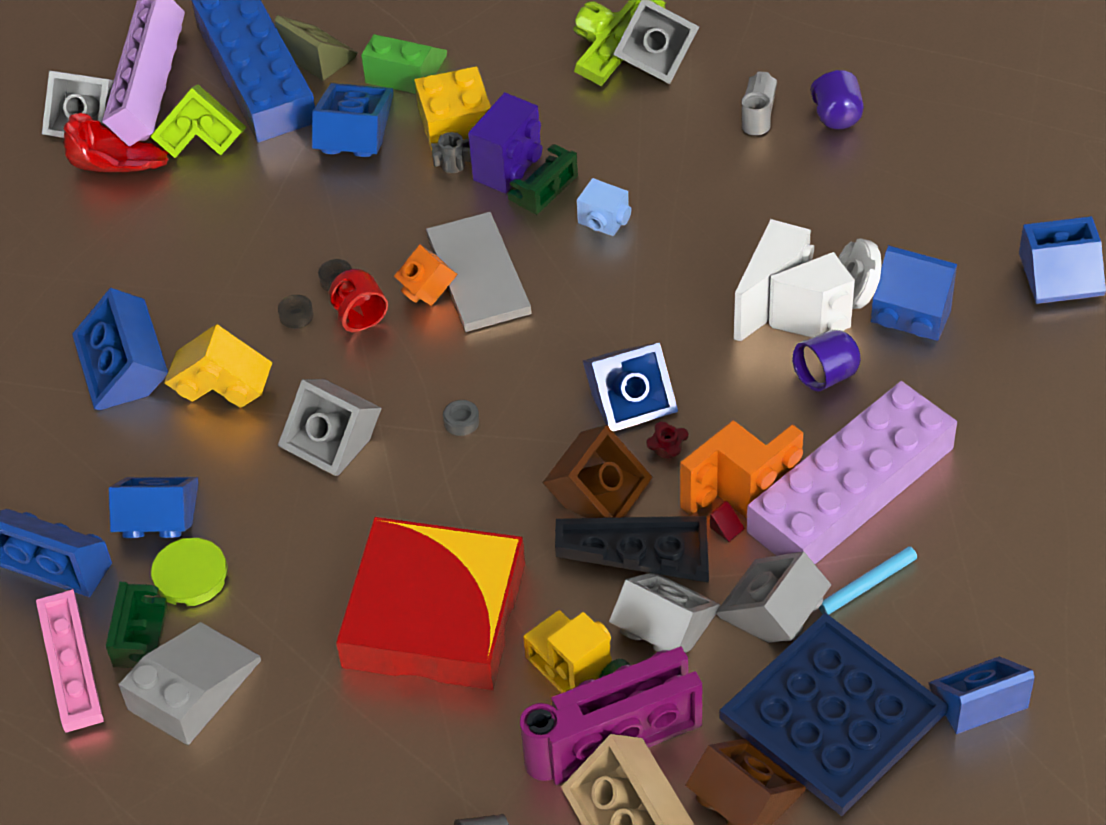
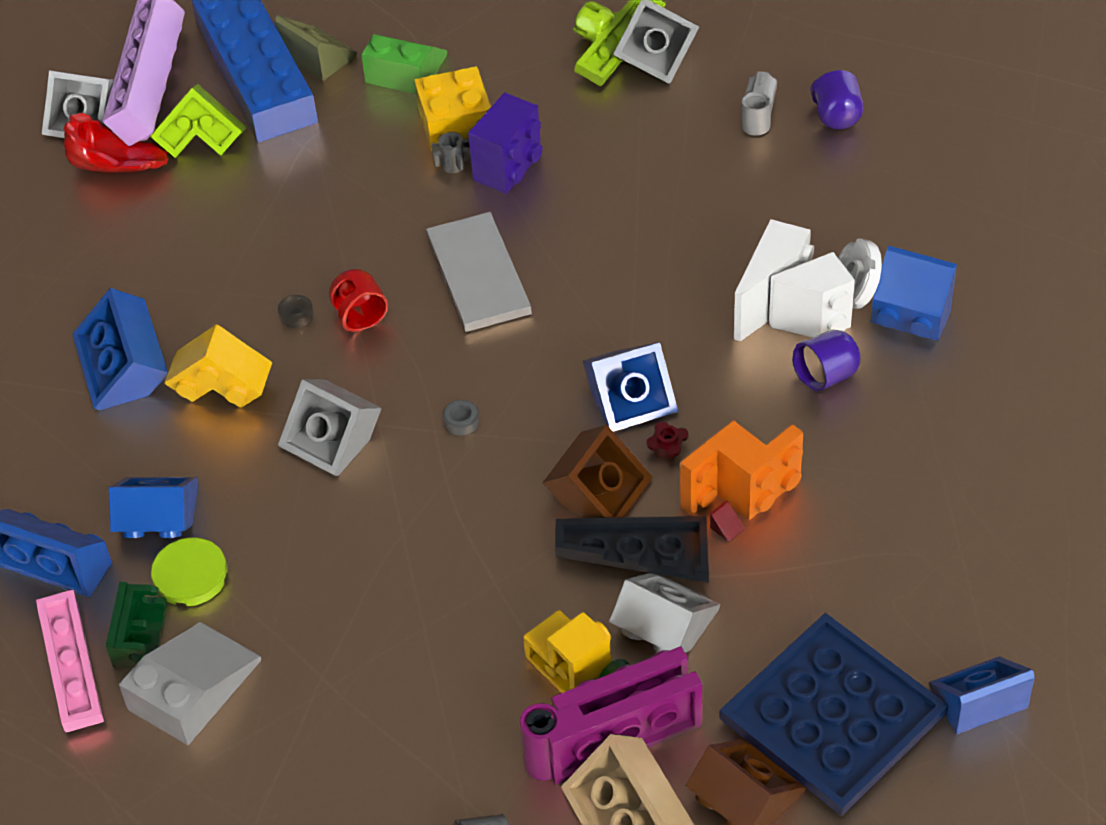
(330, 270): clear smoke tile -> none
(351, 119): blue slope -> none
(424, 276): orange brick -> none
(432, 603): red tile -> none
(546, 181): dark green hinge -> none
(603, 207): light blue brick -> none
(775, 597): light grey slope -> none
(852, 475): lavender brick -> none
(868, 580): medium azure bar -> none
(1063, 259): slope -> none

